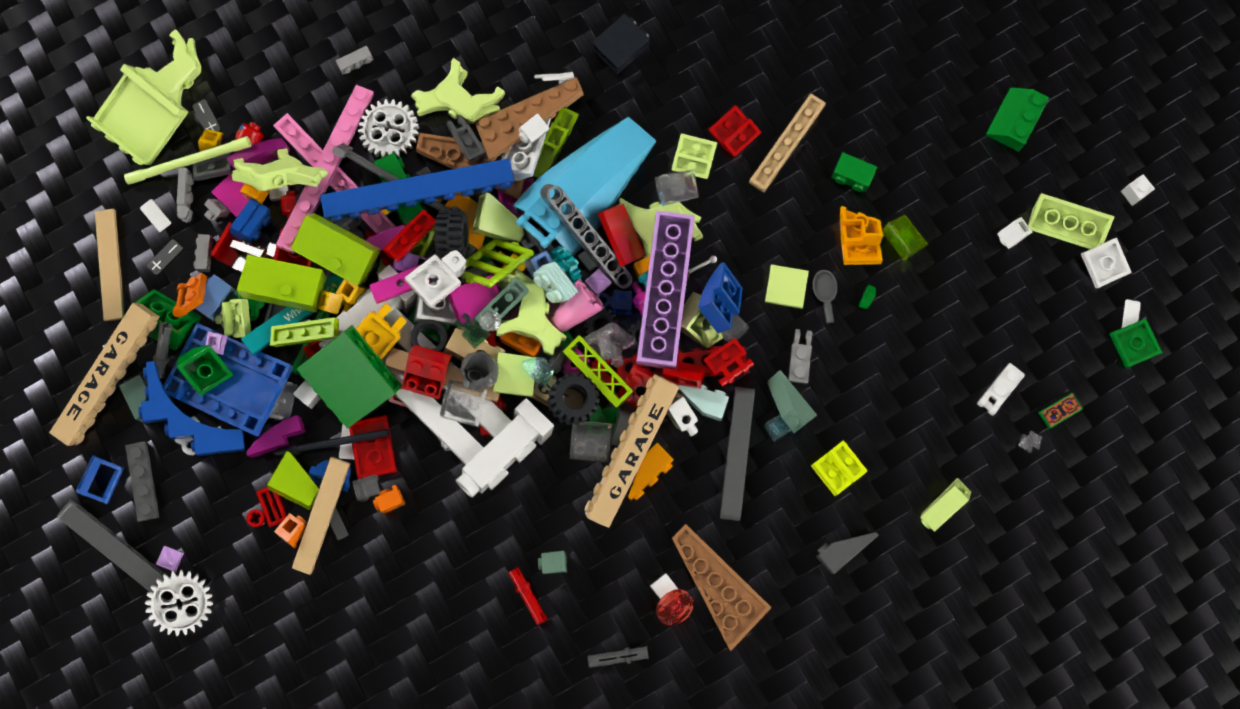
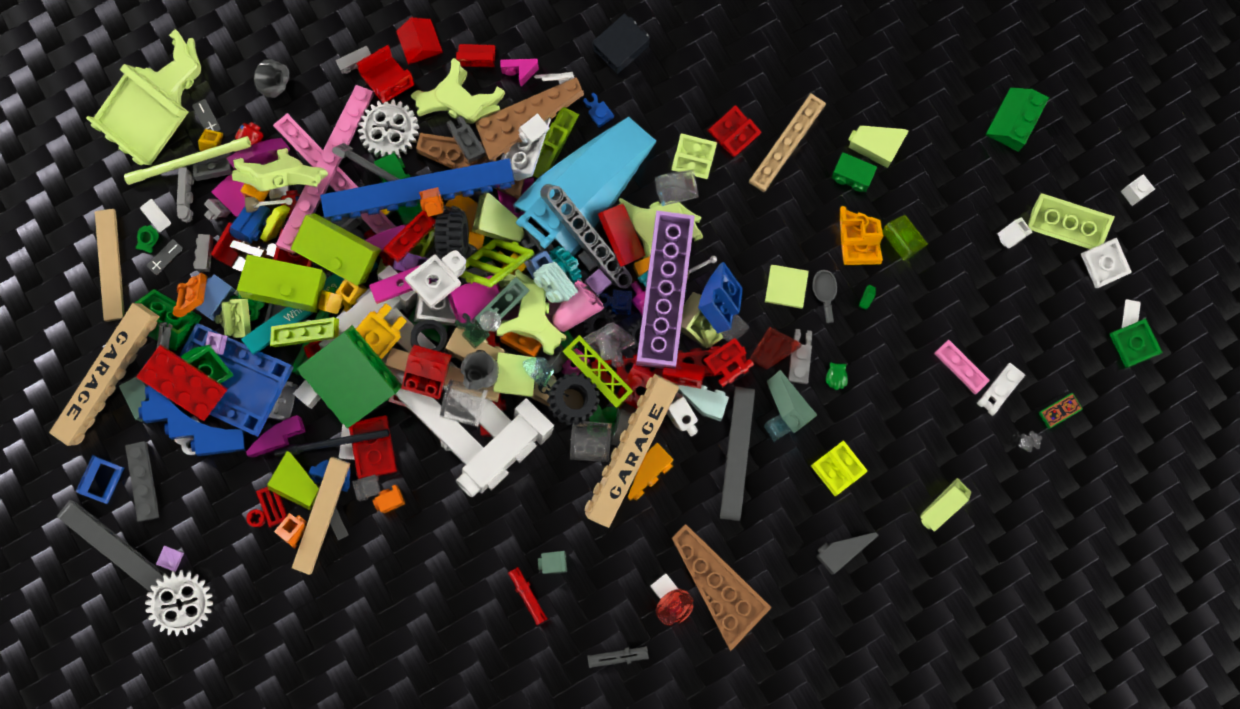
(147, 238): none -> green animal
(181, 382): none -> red plate
(252, 204): none -> hinge
(271, 78): none -> dark grey hair
(274, 223): none -> neon yellow plate
(384, 74): none -> red panel
(418, 39): none -> red slope
(431, 201): none -> orange brick
(476, 55): none -> red panel
(525, 68): none -> dark pink slope
(599, 111): none -> blue plate
(773, 348): none -> clear red wing
(837, 376): none -> green animal
(877, 143): none -> yellowish green slope
(961, 366): none -> bright pink tile

